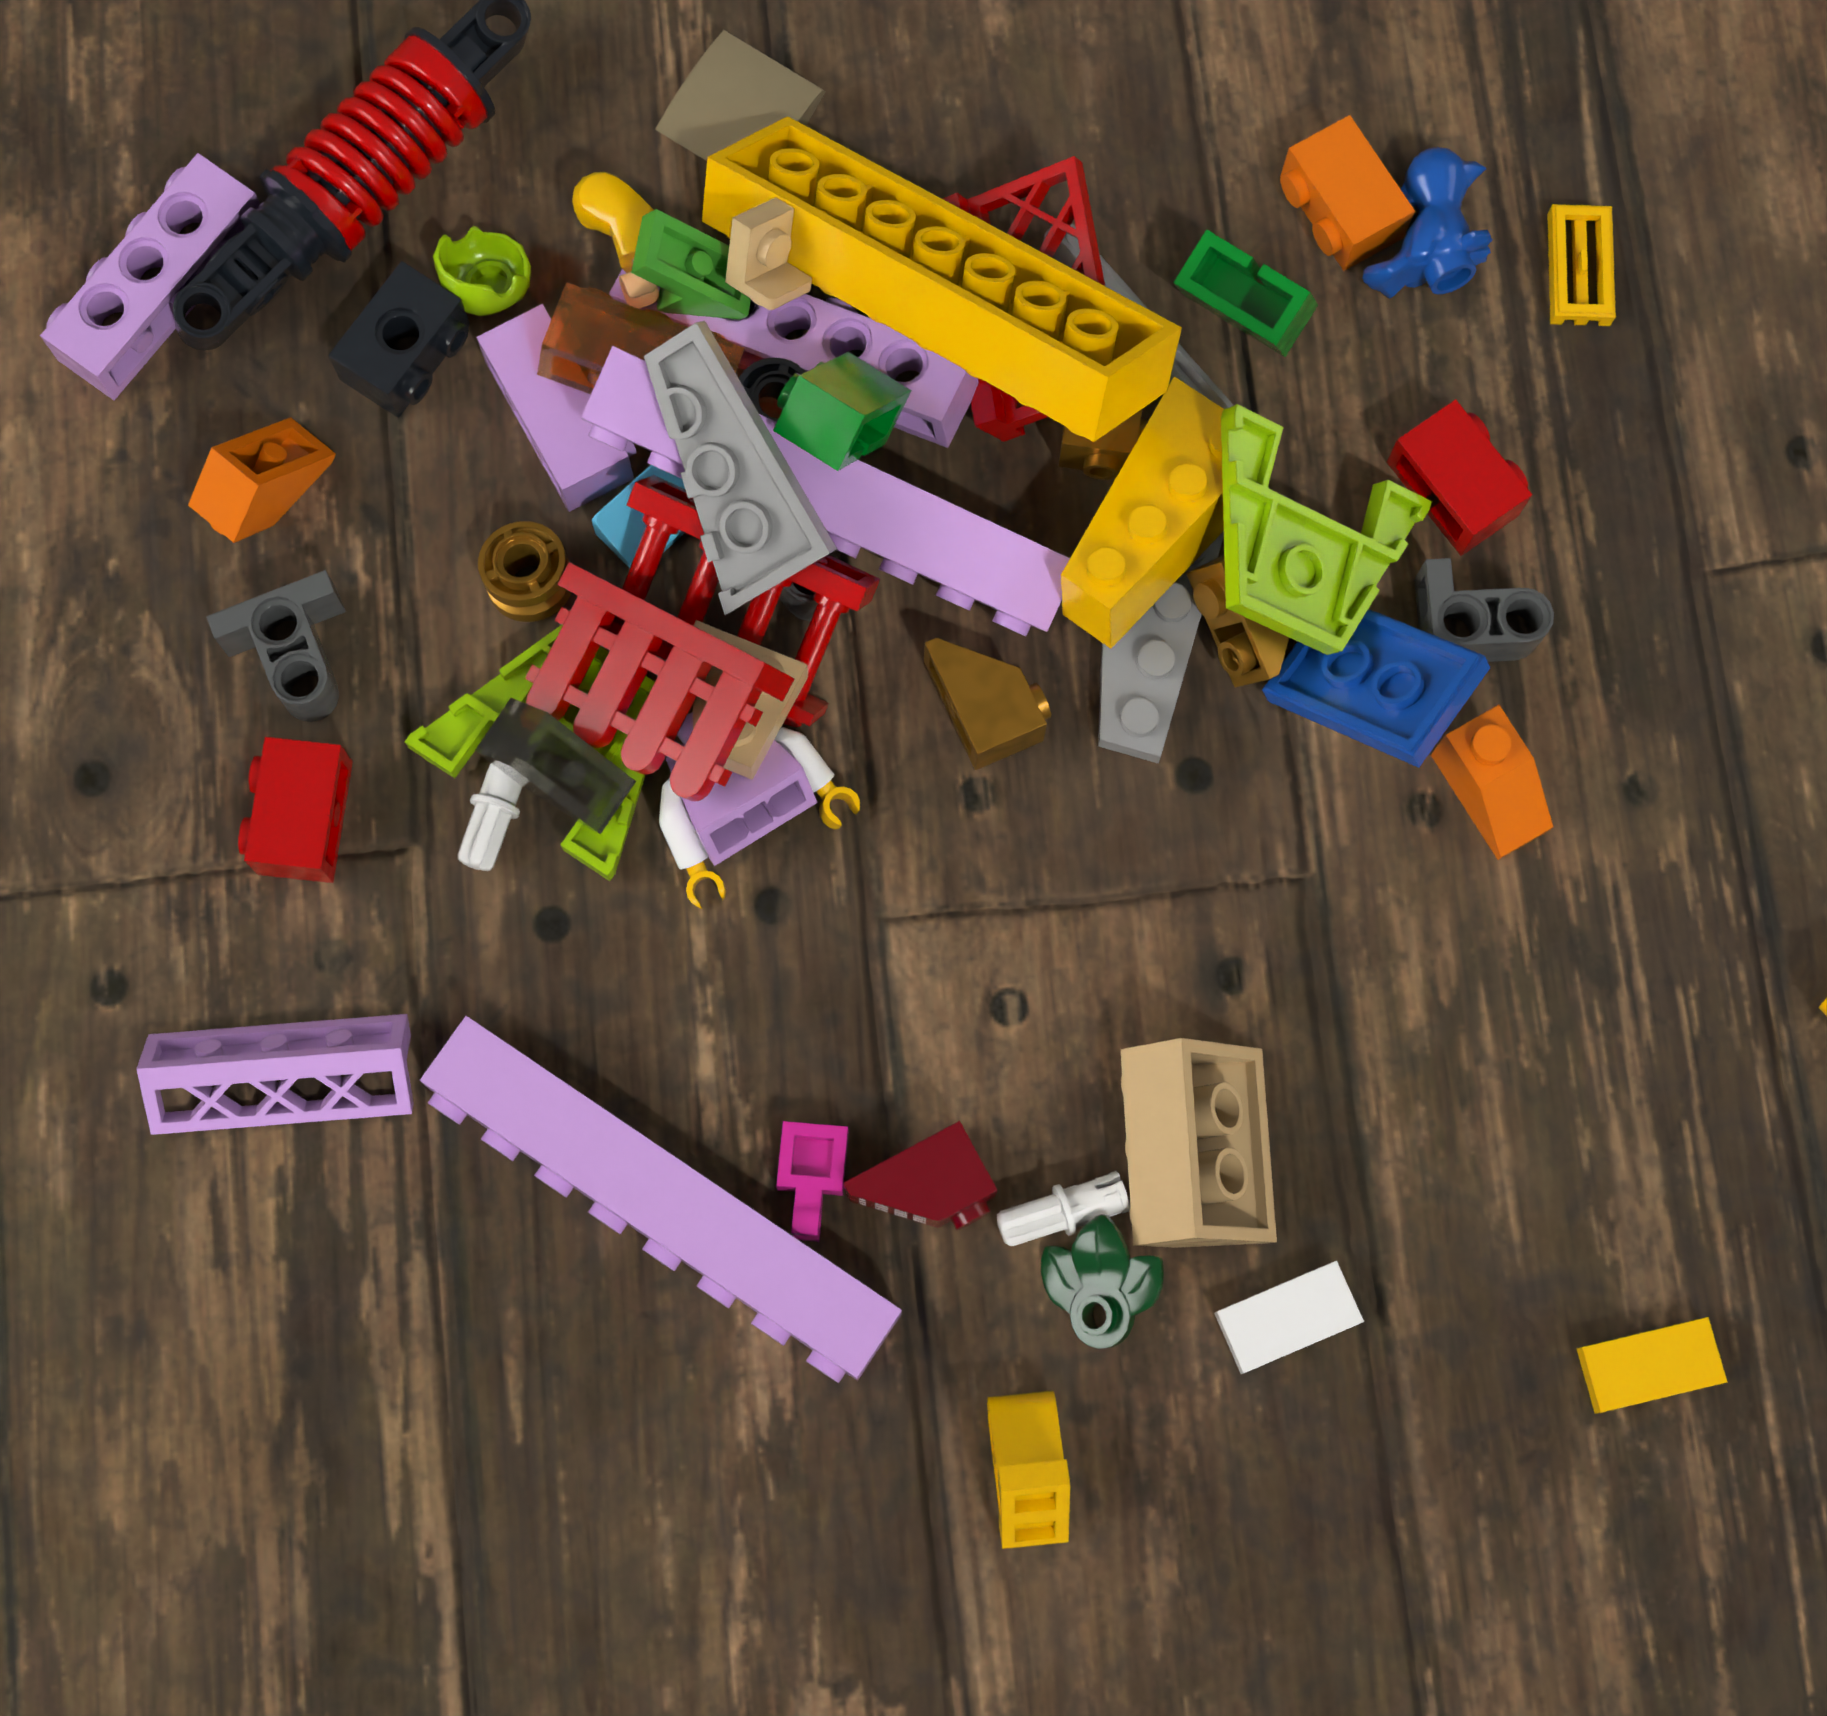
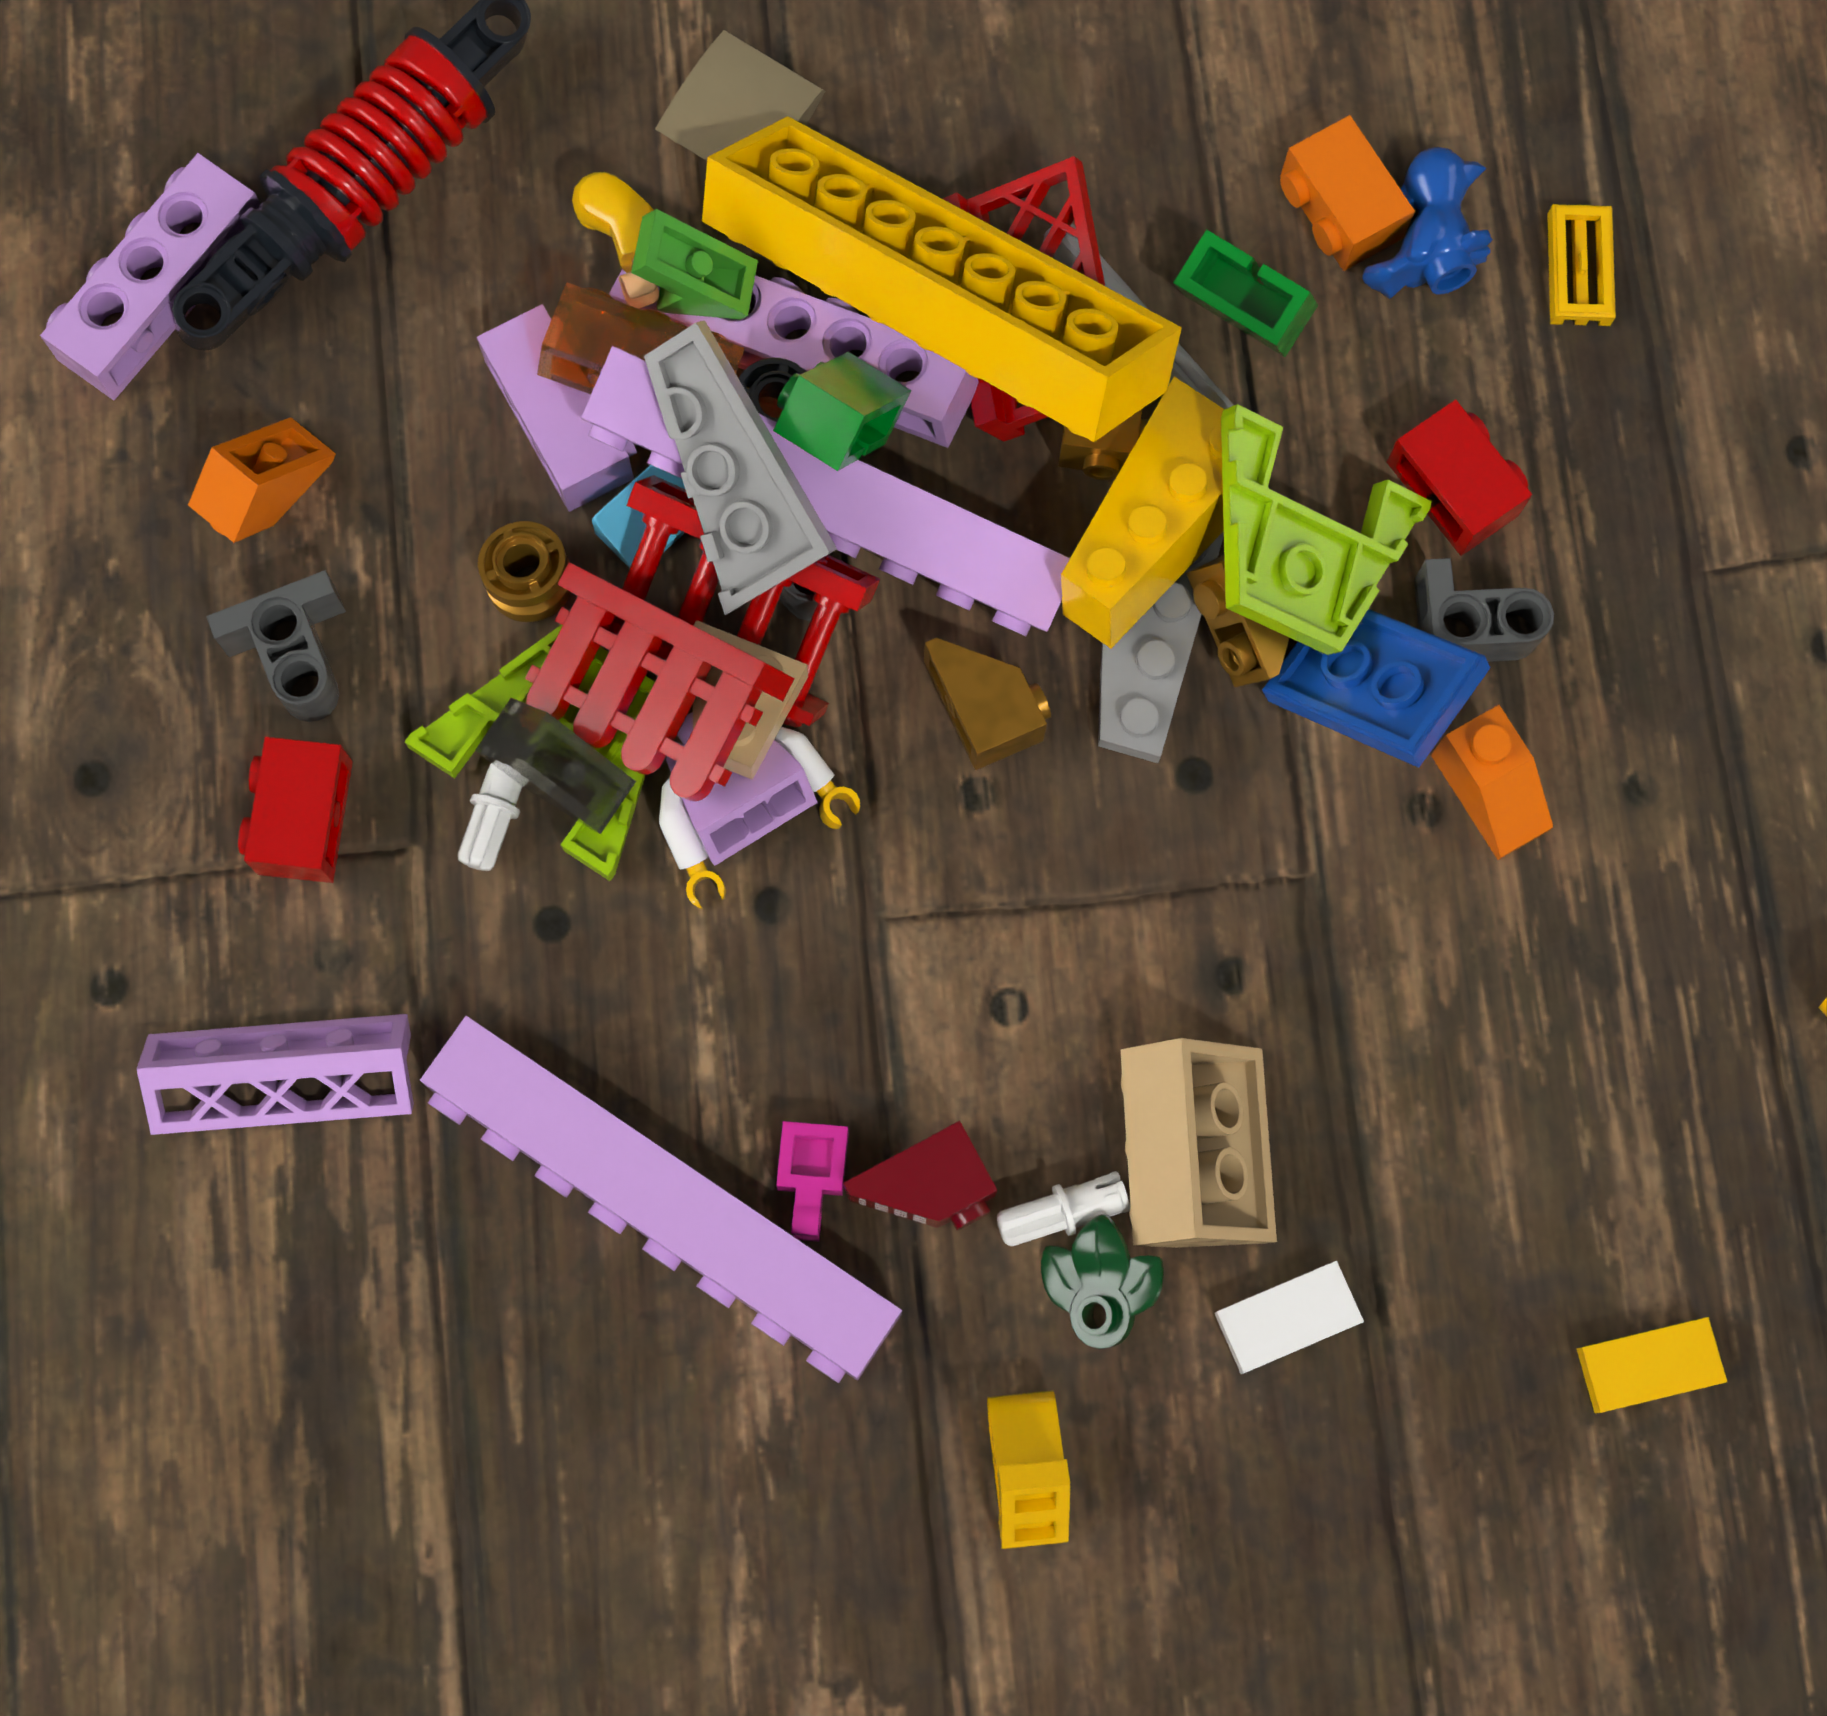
(401, 308): black brick -> none
(483, 270): lime hair -> none
(760, 255): tan bracket -> none

